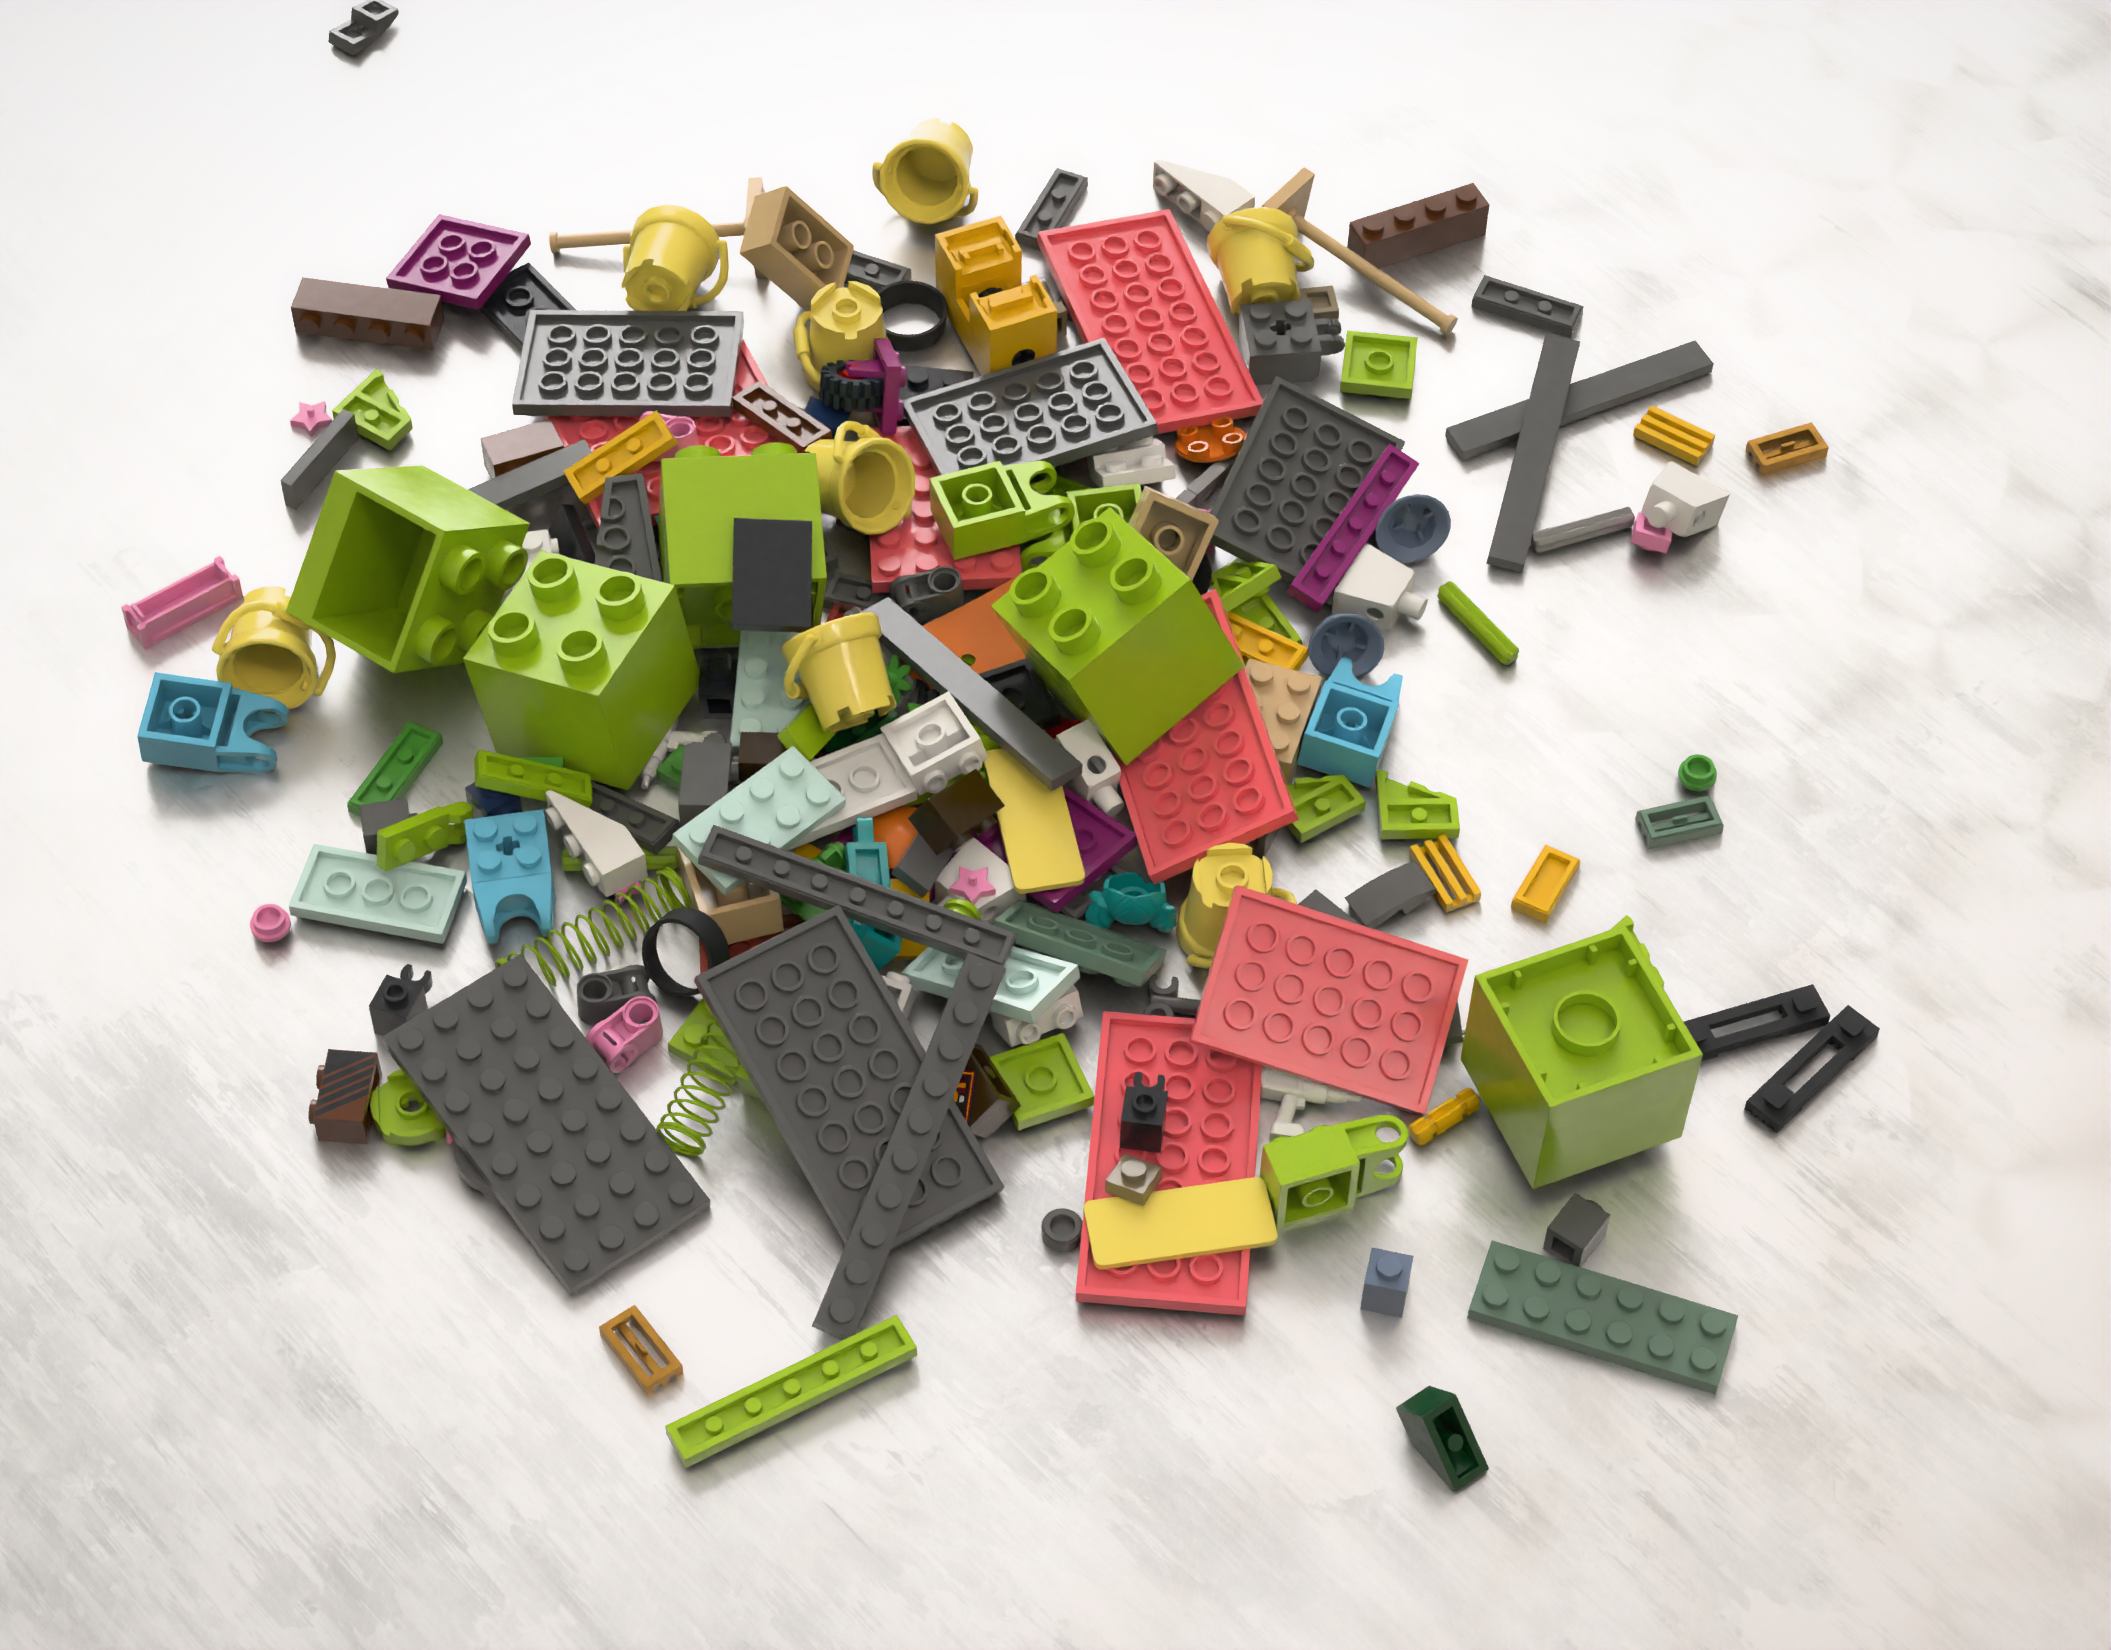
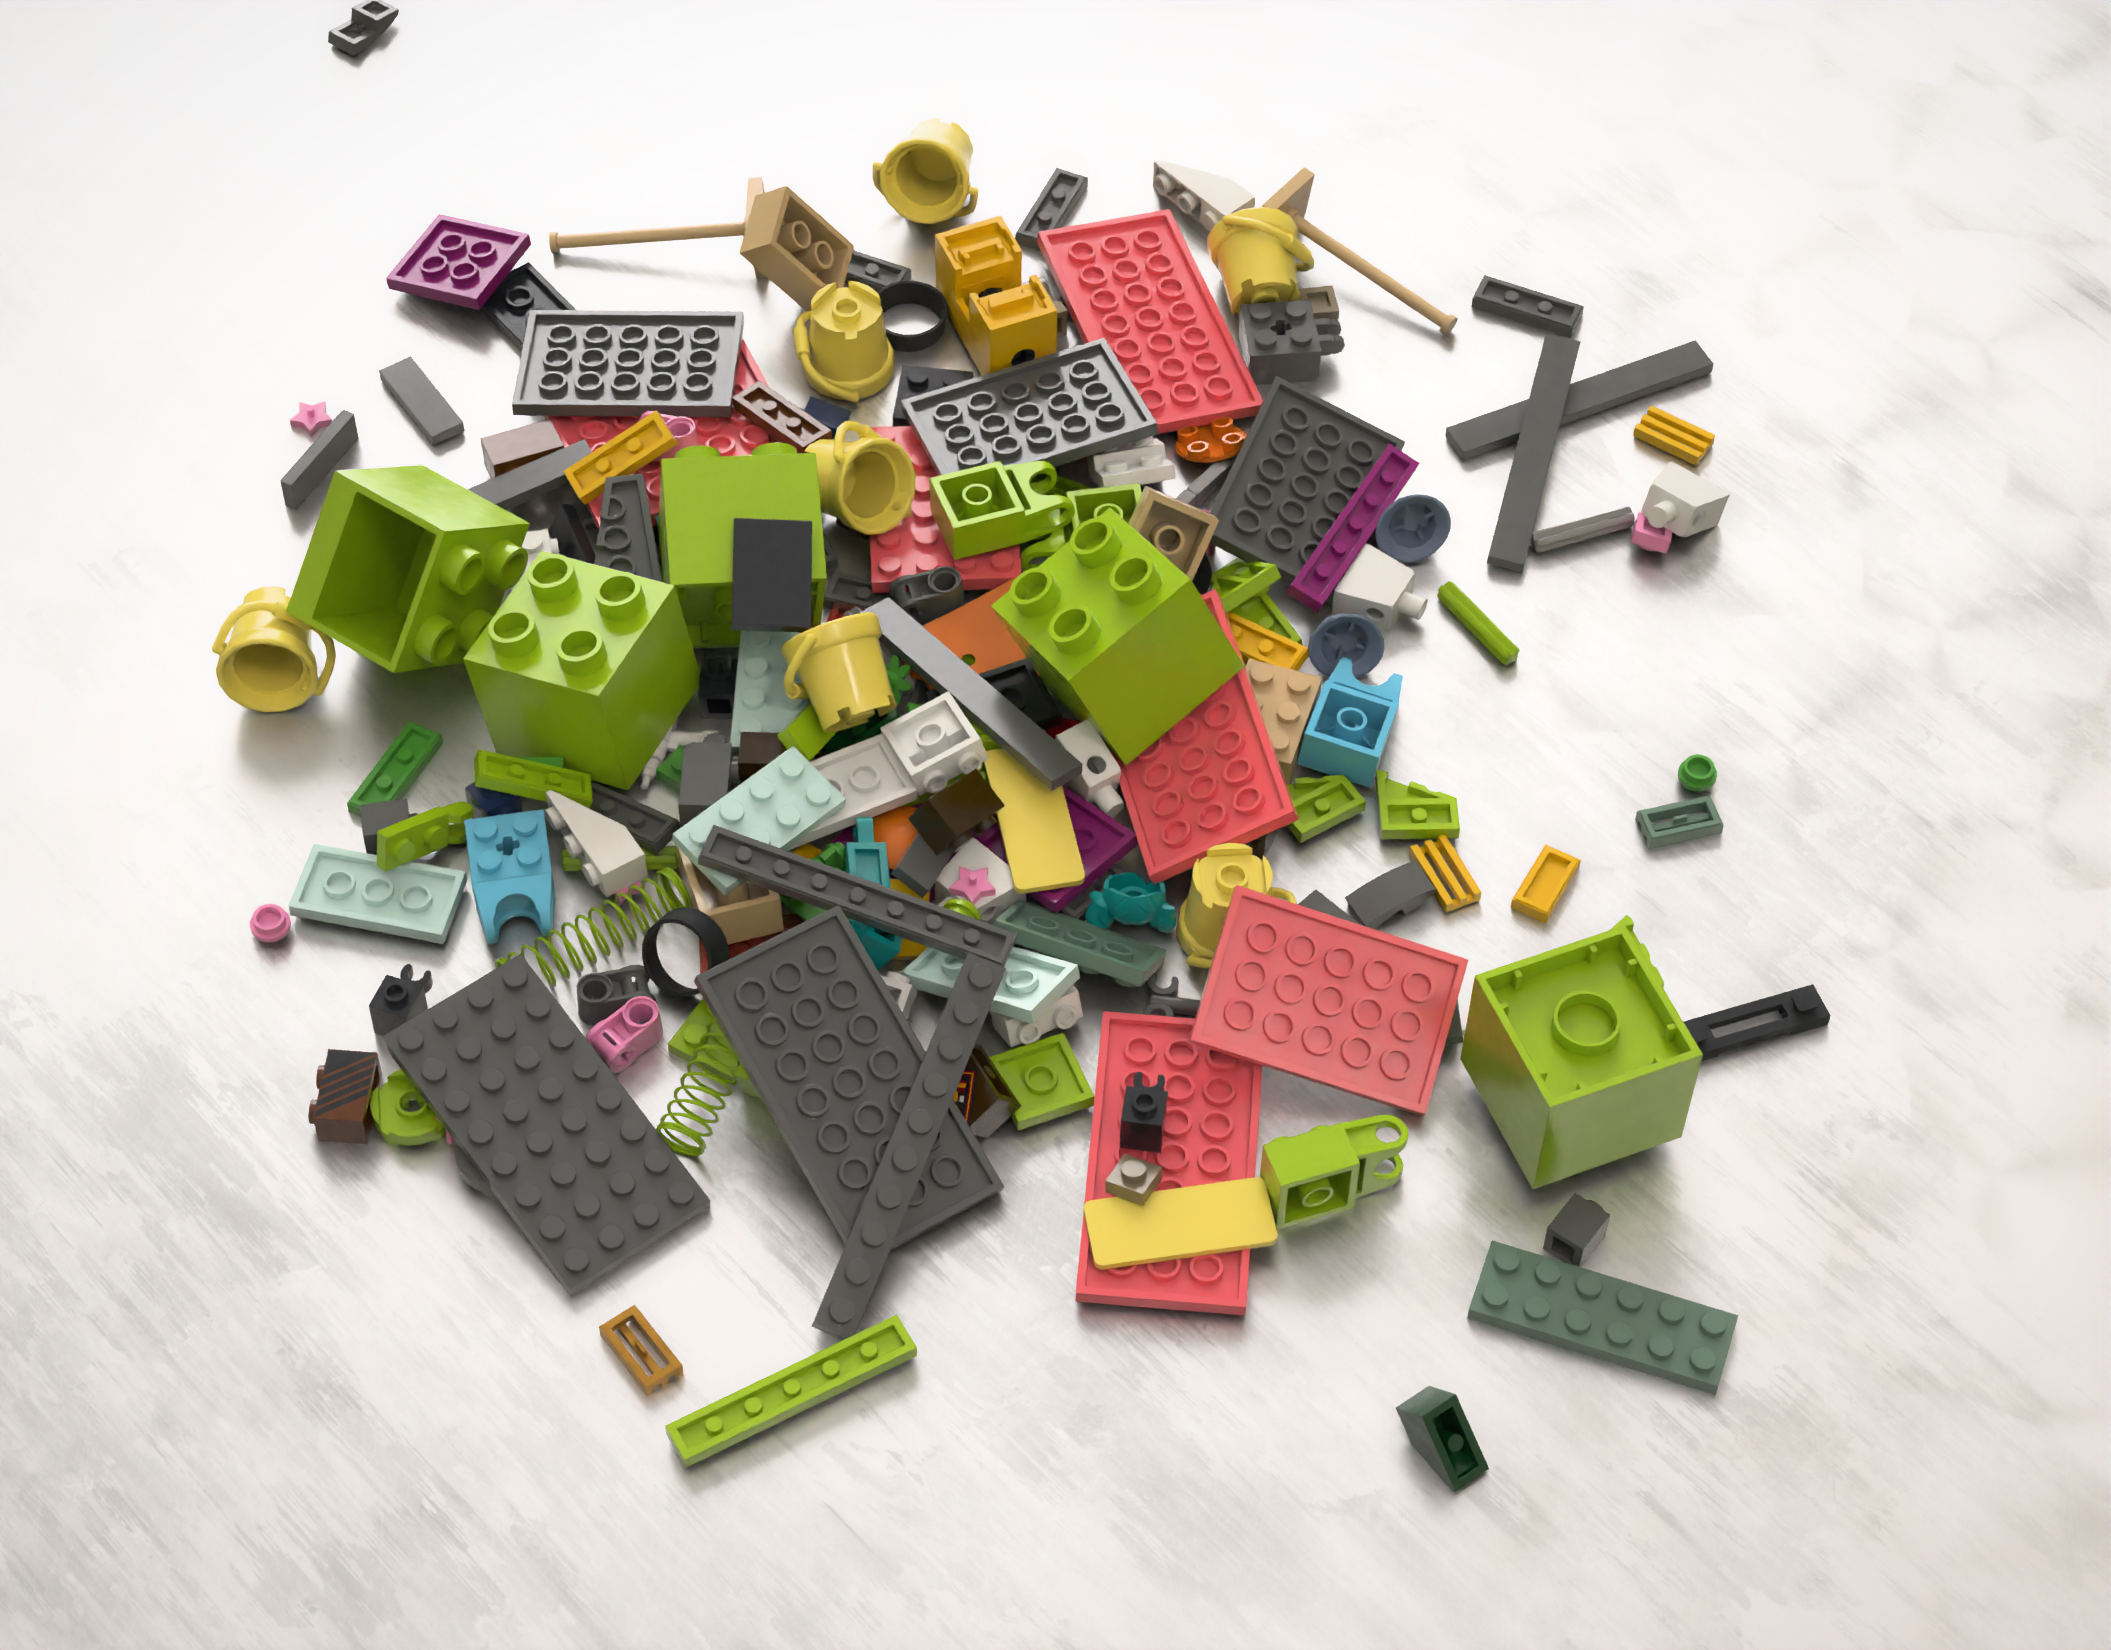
(182, 603): bright pink container -> none
(207, 725): medium azure brick -> none
(367, 313): brick -> none
(377, 411): lime wing -> none
(422, 400): none -> tile
(670, 259): light yellow piece -> none
(867, 385): plate -> none
(1061, 1230): dark grey tile -> none
(1293, 1094): white piece -> none
(1378, 364): lime plate -> none
(1386, 1282): sand blue brick -> none
(1420, 226): reddish brown brick -> none
(1444, 1116): yellow axle -> none
(1779, 1104): black container -> none
(1790, 453): pearl gold tile -> none

